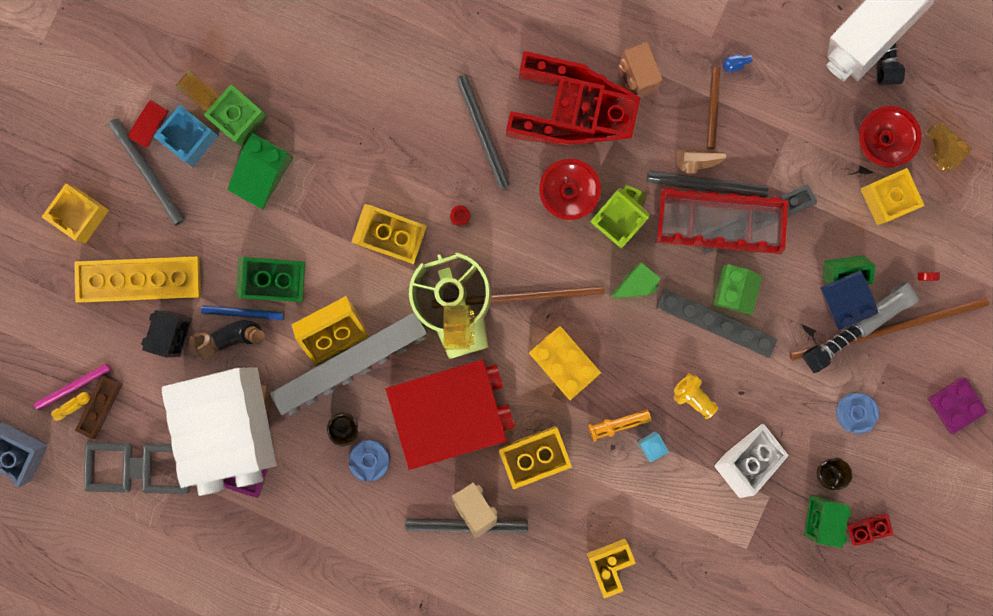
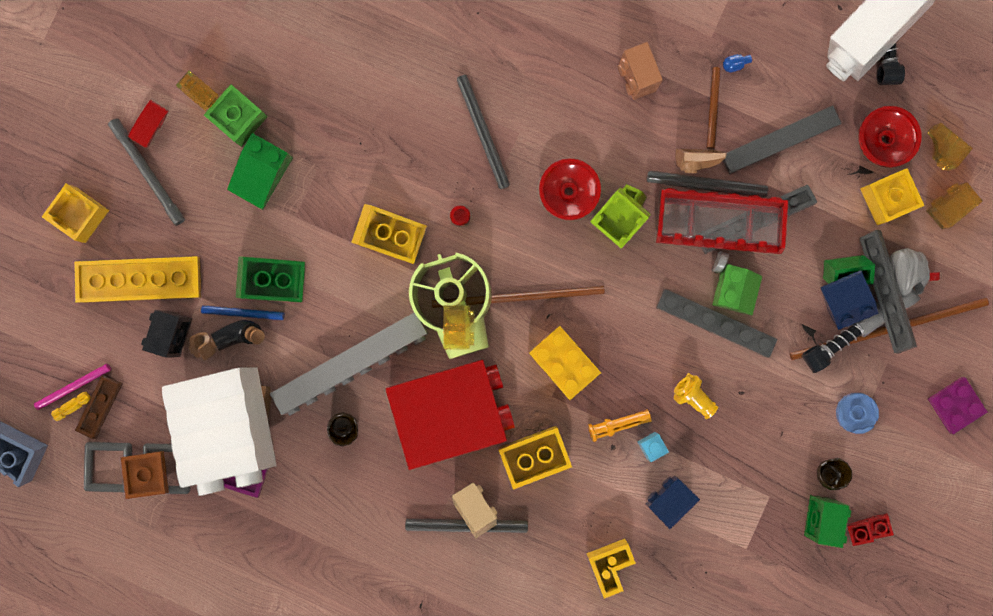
(144, 475): none -> dark orange plate
(186, 136): dark azure container -> none
(329, 330): yellow slope -> none
(369, 460): medium blue tile -> none
(585, 106): red wedge -> none
(637, 283): bright green slope -> none
(672, 501): none -> dark blue slope
(720, 262): none -> light grey tile
(751, 462): white slope -> none
(781, 139): none -> dark grey tile
(888, 293): none -> dark grey tile
(910, 270): none -> light grey hair
(954, 205): none -> clear yellow brick

